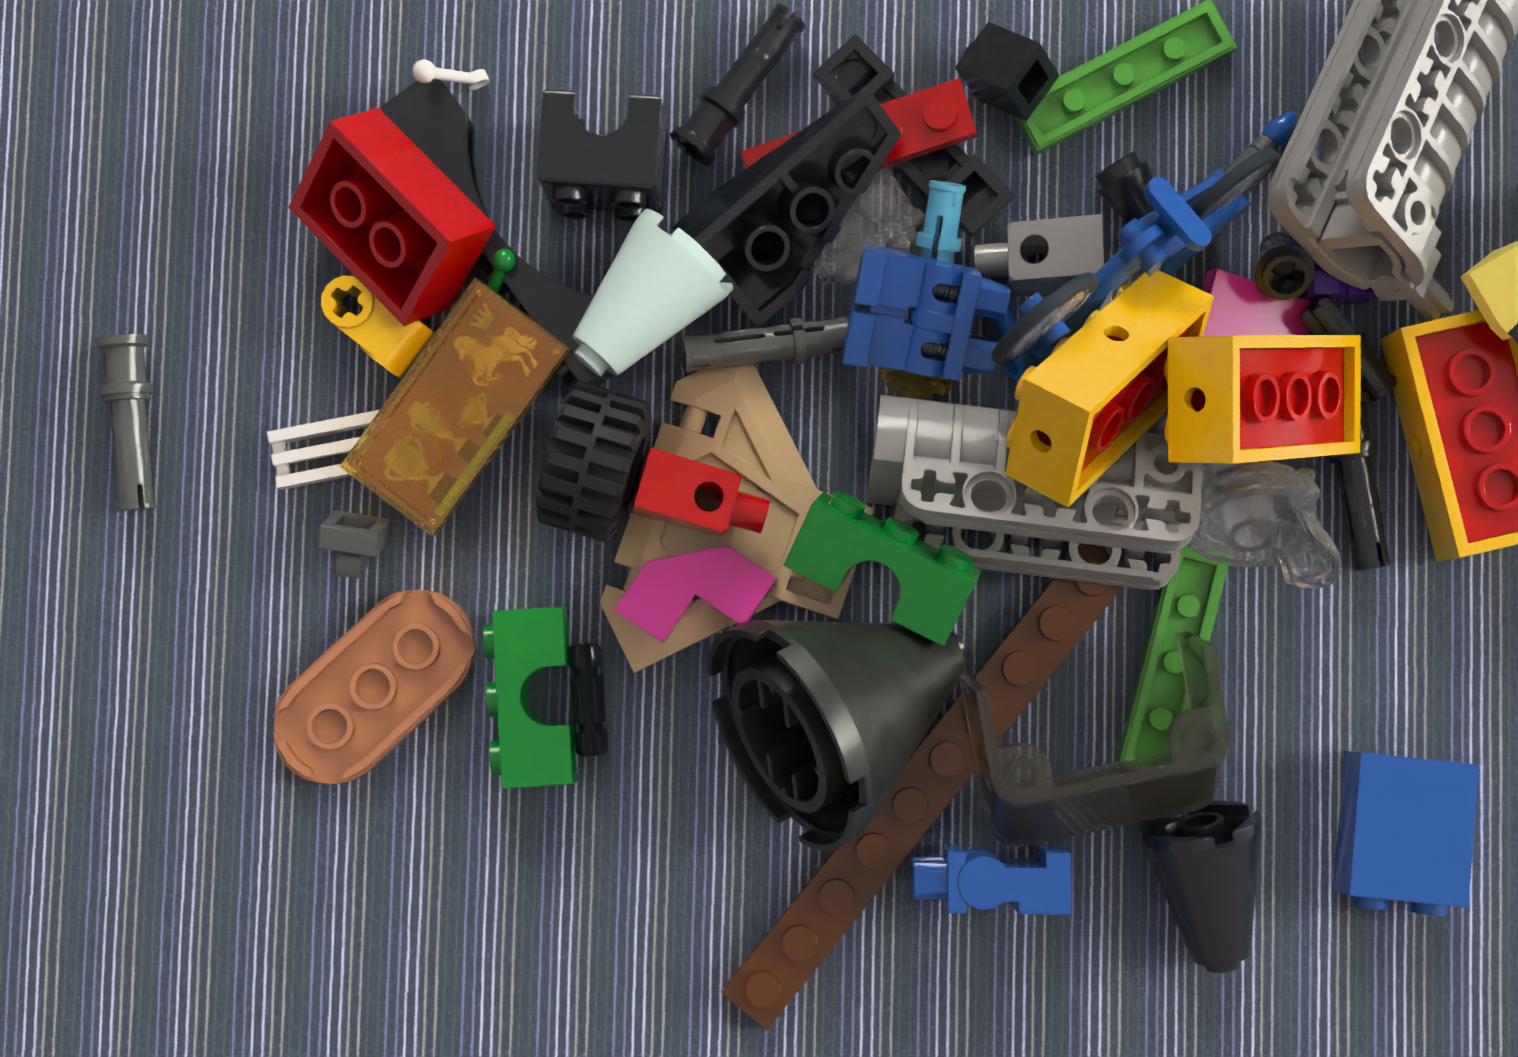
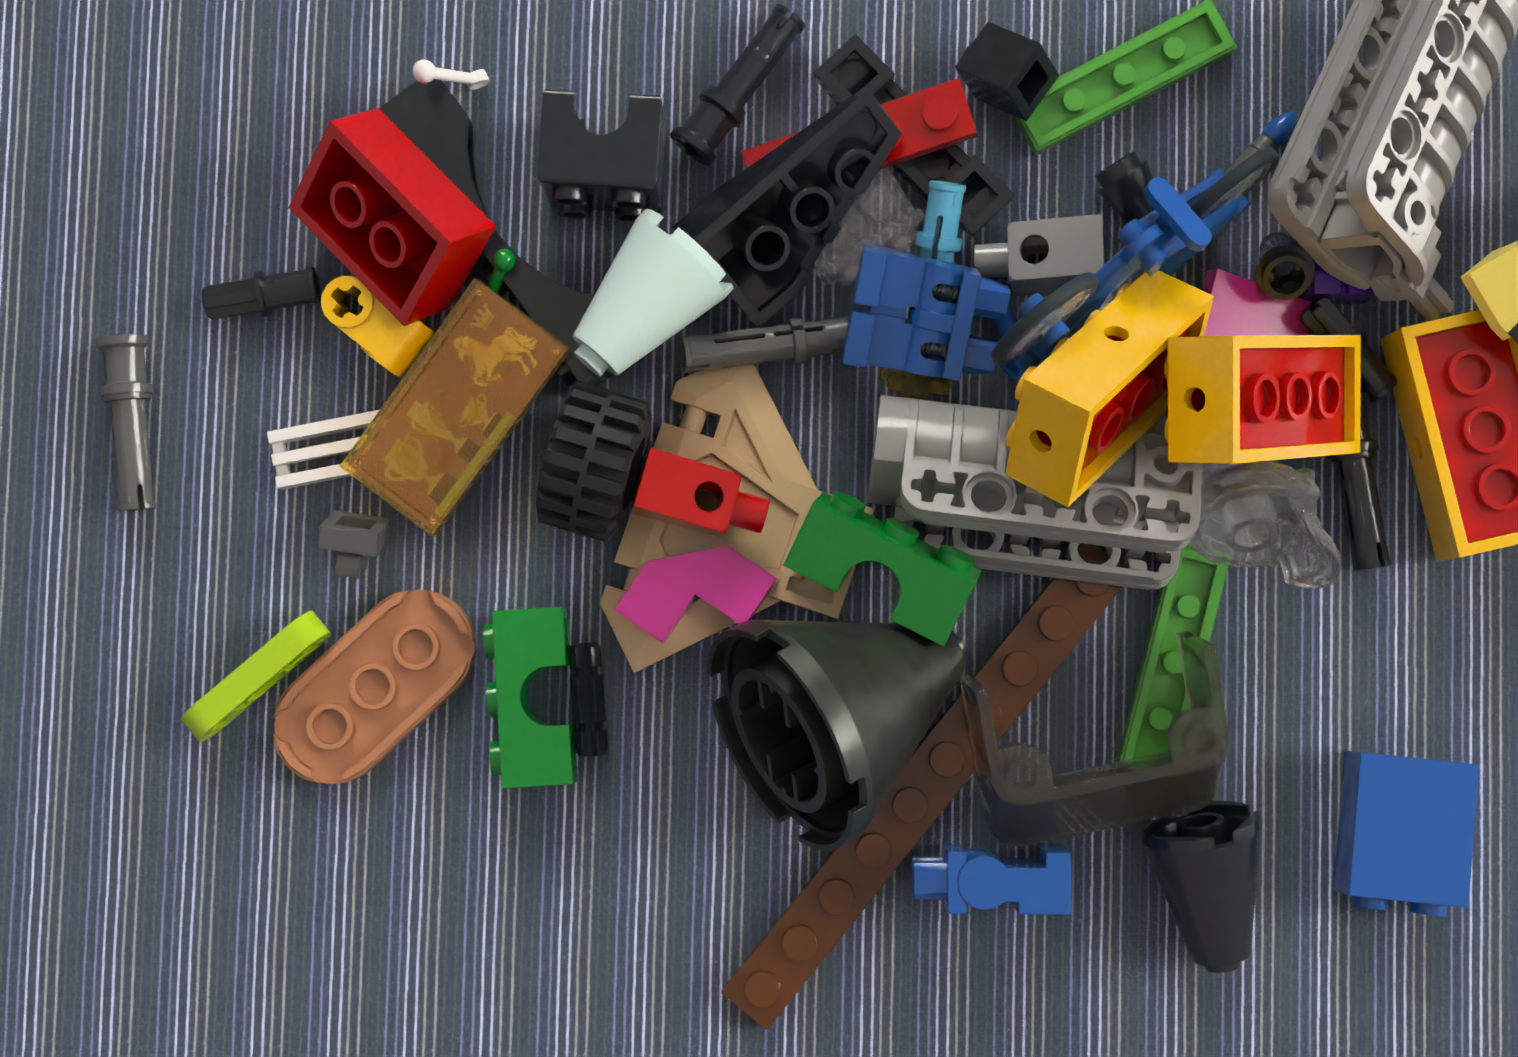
(255, 676): none -> lime beam
(261, 293): none -> black axle

